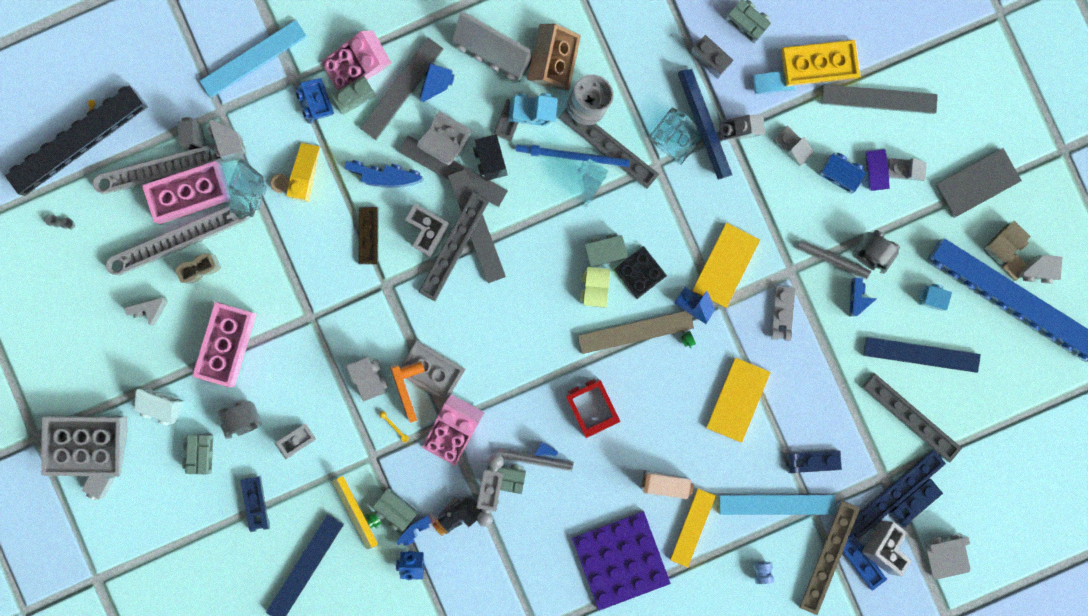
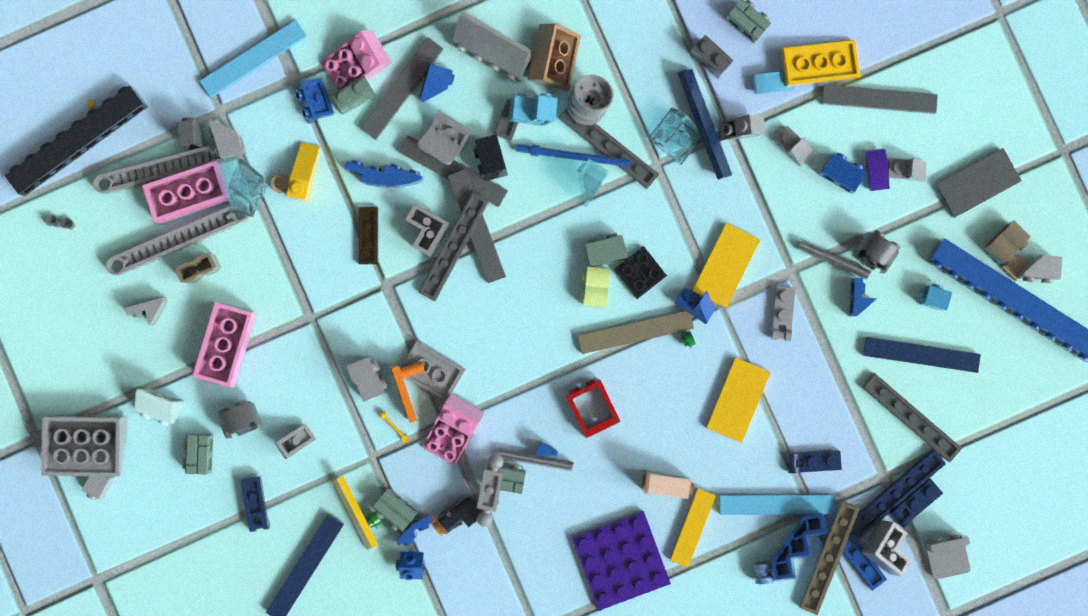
(797, 546): none -> blue brick

